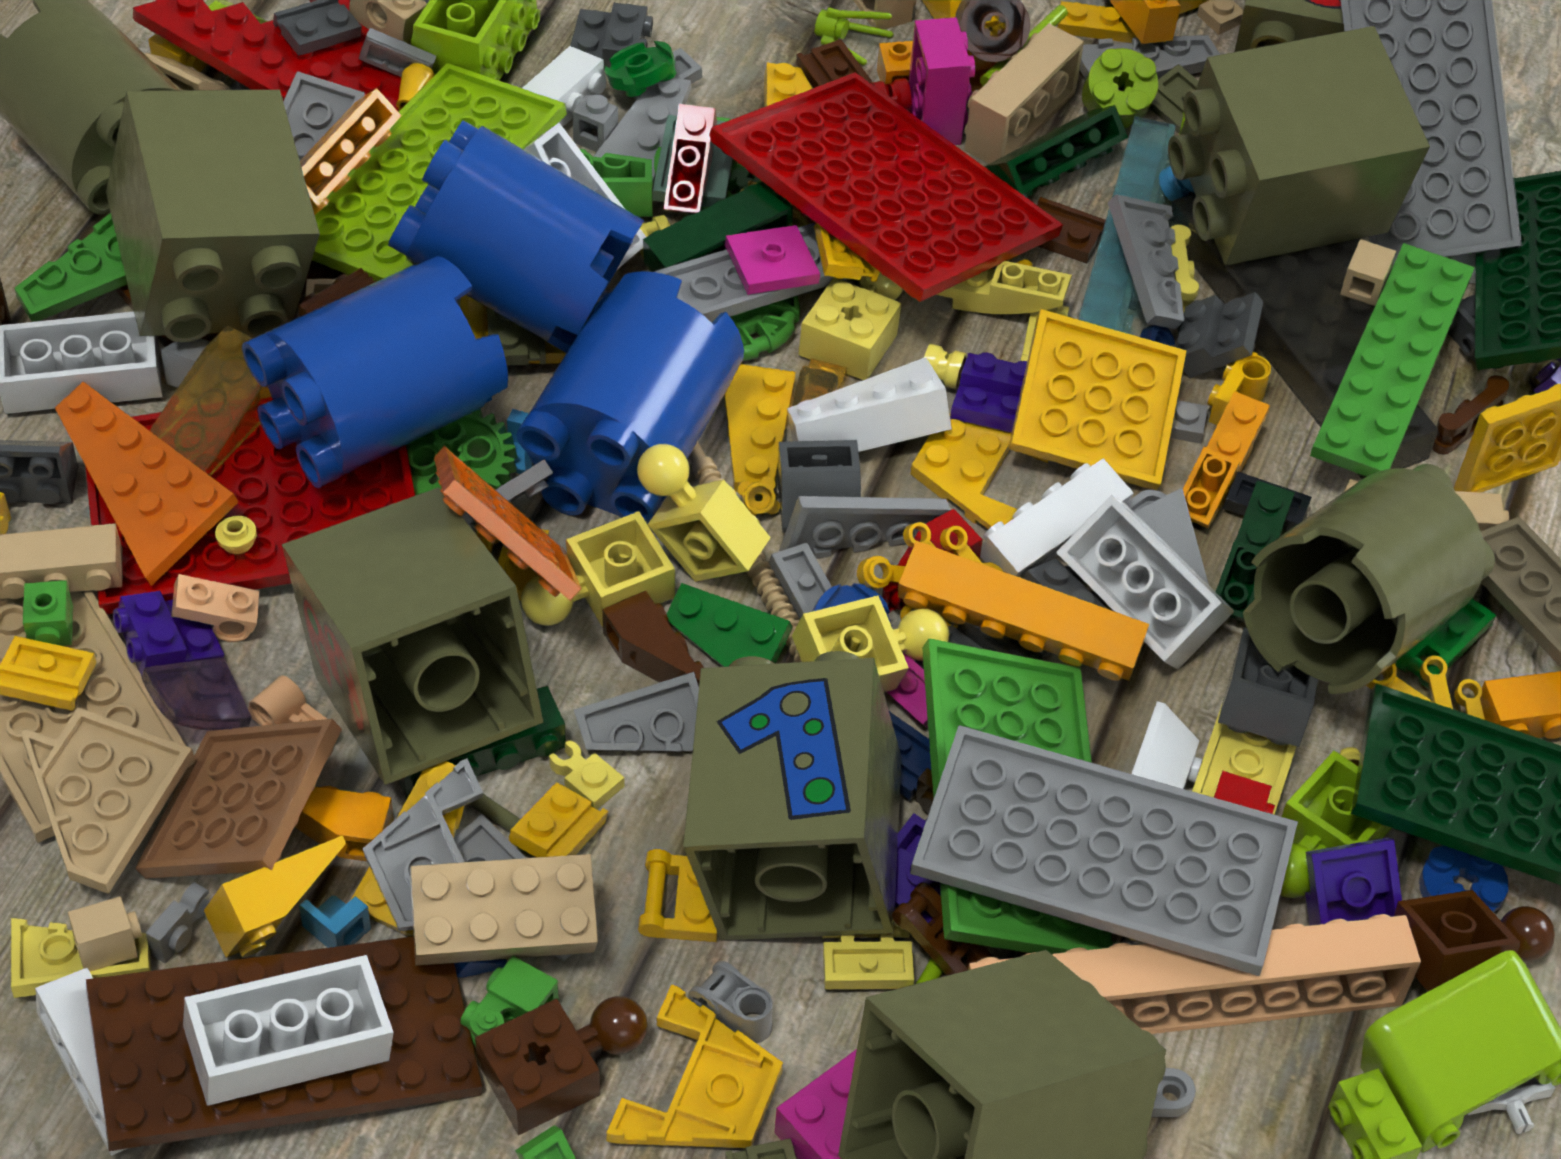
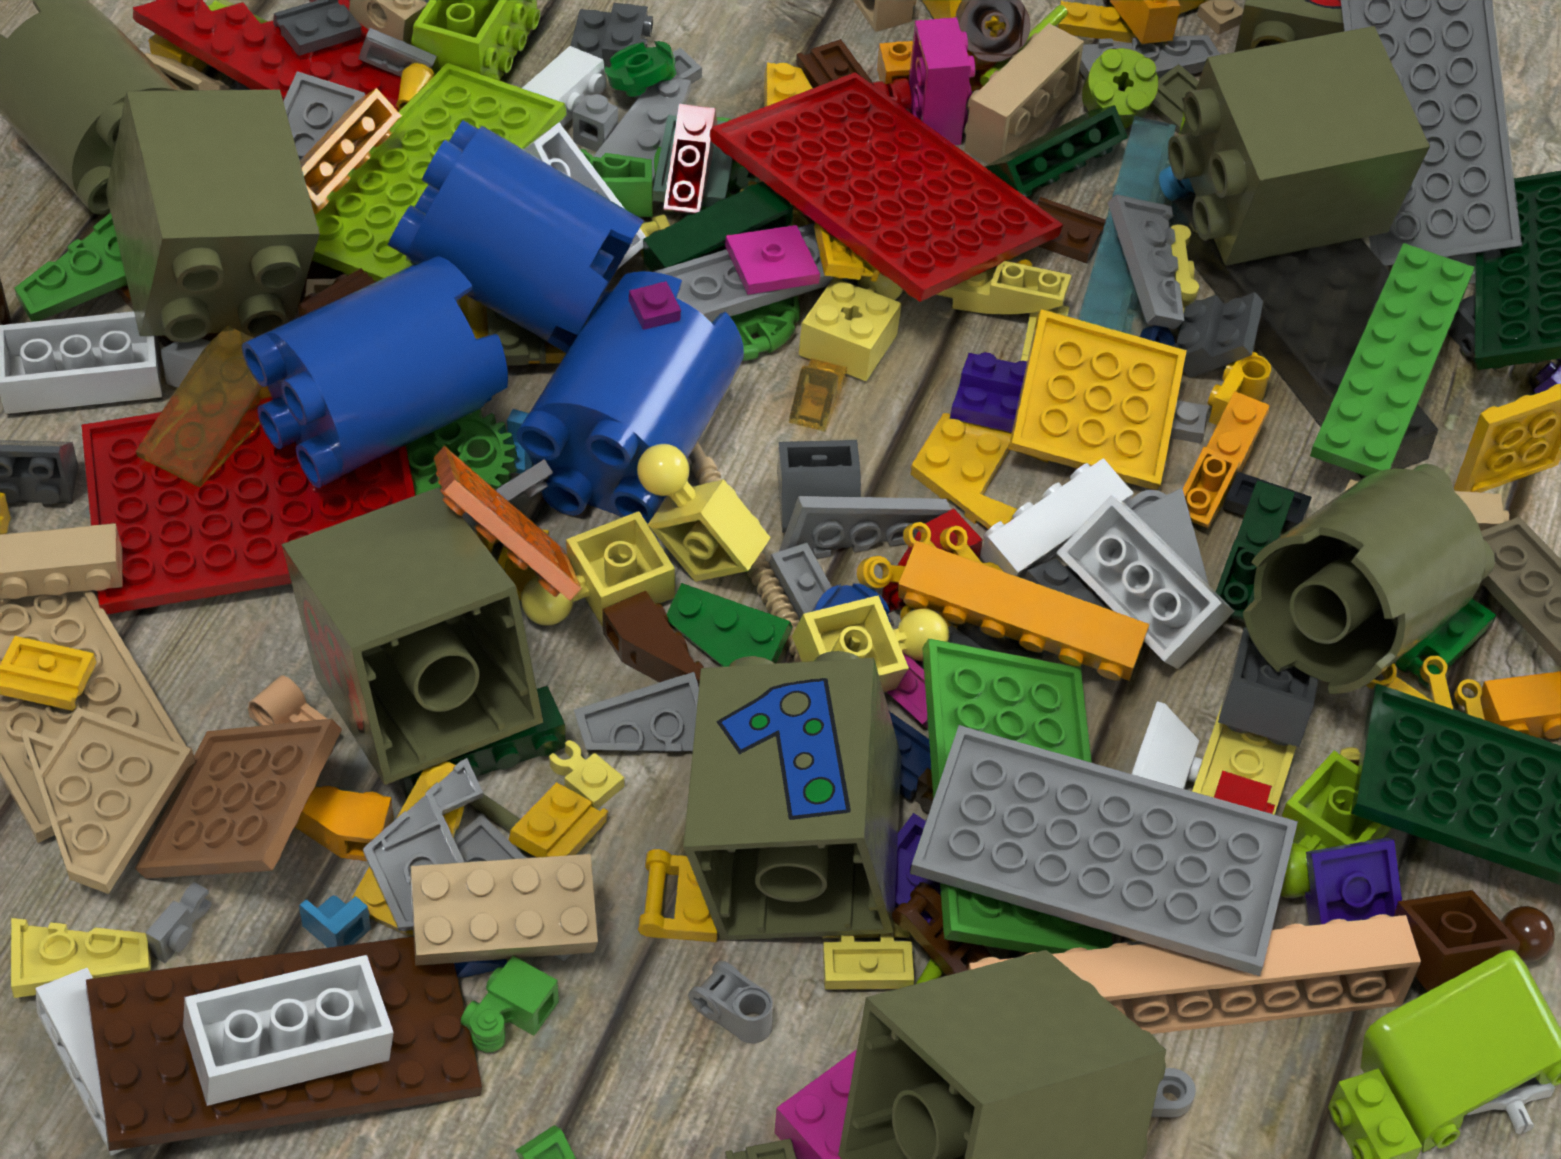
(48, 612): bright green brick -> none
(104, 933): tan brick -> none
(148, 486): orange wing -> none
(157, 637): dark purple plate -> none
(197, 694): clear purple plate -> none
(225, 606): light nougat plate -> none
(236, 534): light yellow plate -> none
(255, 904): yellow slope -> none
(546, 1066): reddish brown brick -> none
(654, 305): none -> magenta plate
(719, 1094): yellow wing -> none
(757, 420): yellow wing -> none
(766, 489): yellow plate -> none
(832, 25): lime plant -> none
(877, 410): white wedge -> none
(946, 365): light yellow wheel -> none
(1367, 272): tan brick -> none
(1448, 864): blue plate -> none
(1459, 426): reddish brown plate -> none

